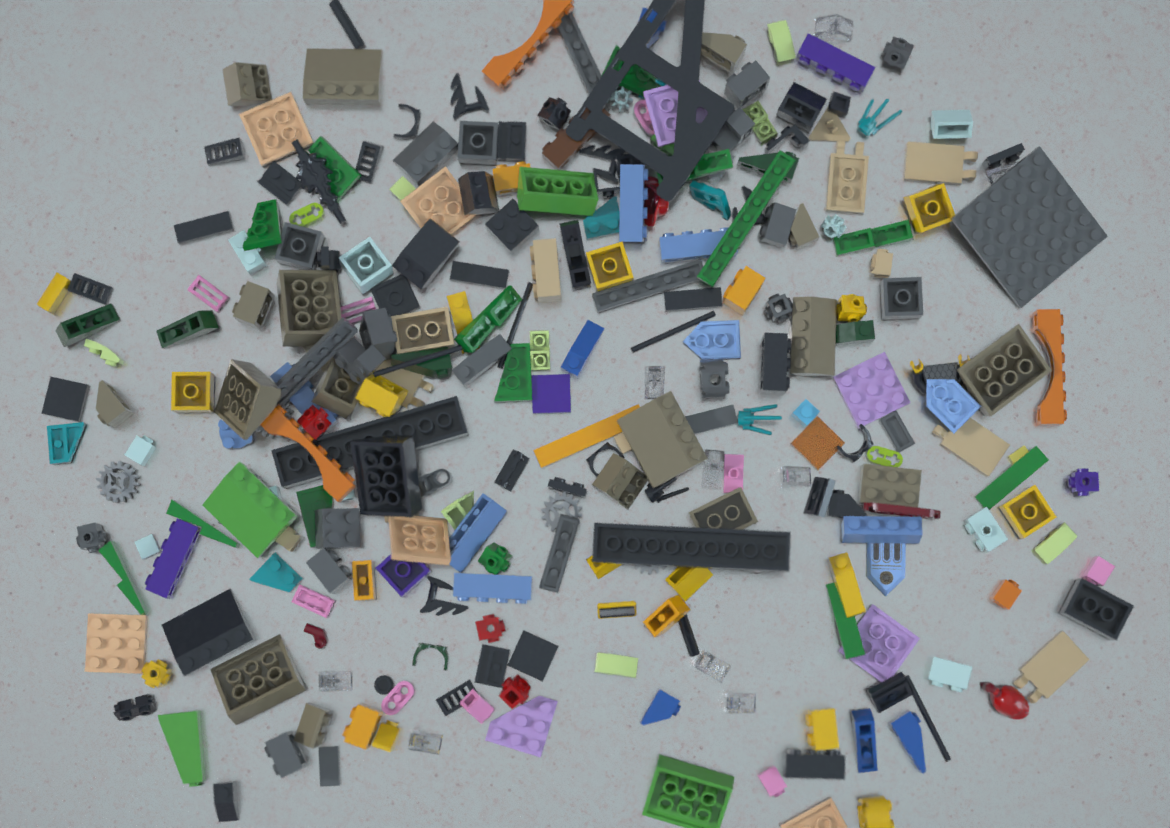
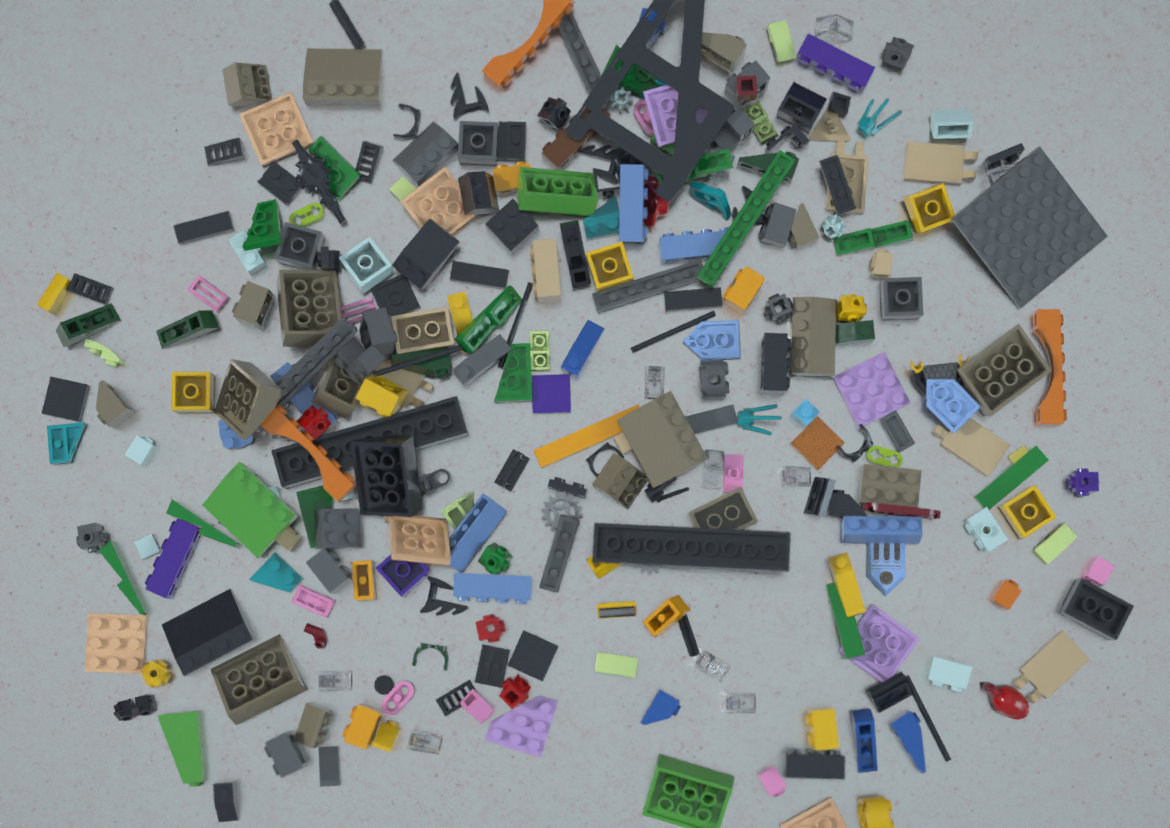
(111, 487): light grey gear -> none
(688, 580): yellow brick -> none
(746, 88): none -> dark red brick
(837, 184): none -> black plate

